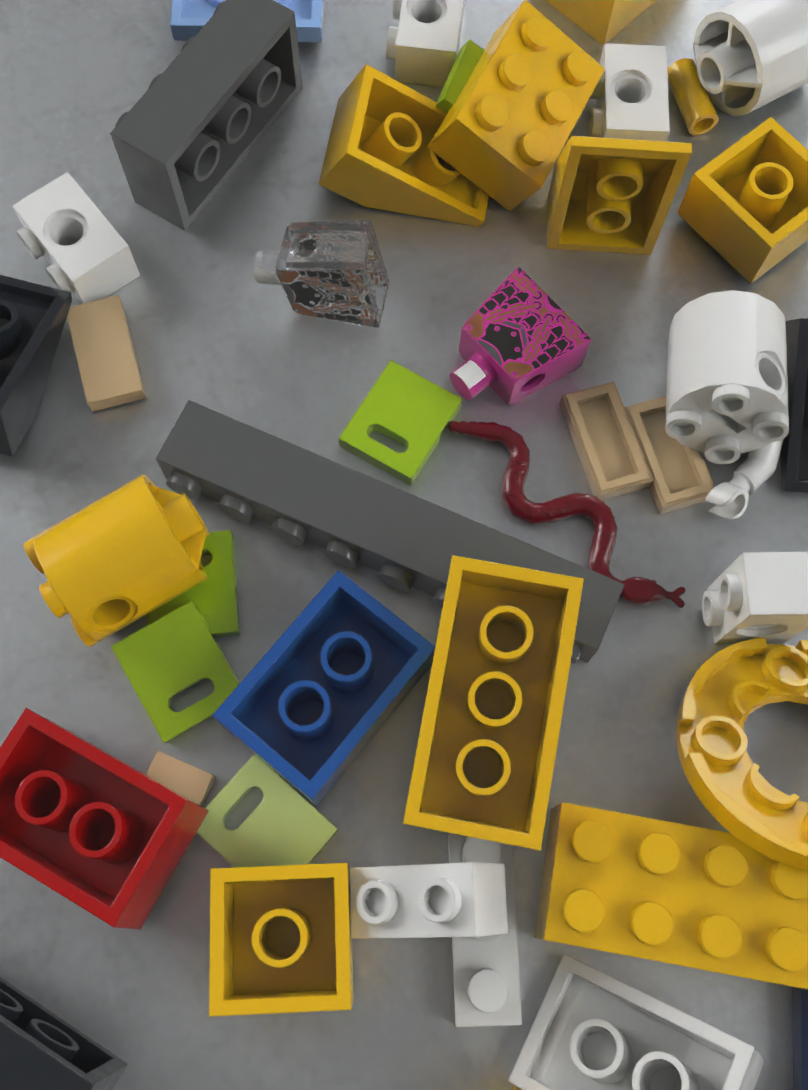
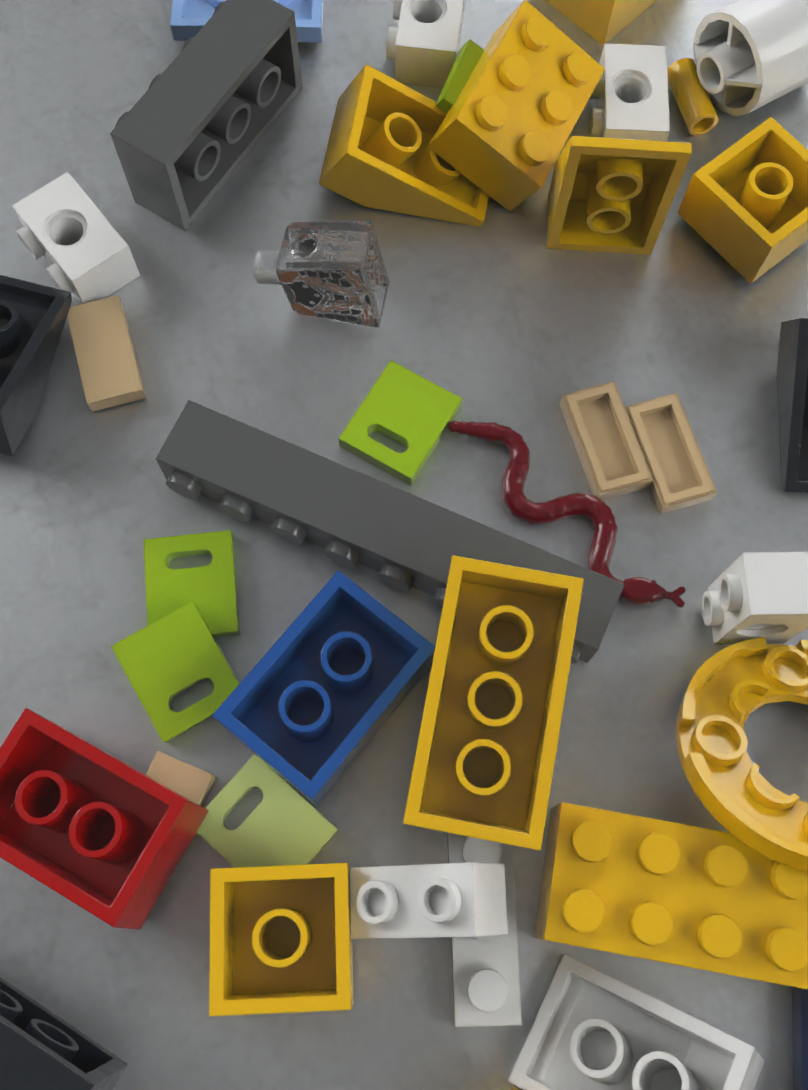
(120, 558): yellow cylinder -> none
(517, 343): torso -> none
(727, 375): white cylinder -> none
(733, 497): white arm -> none

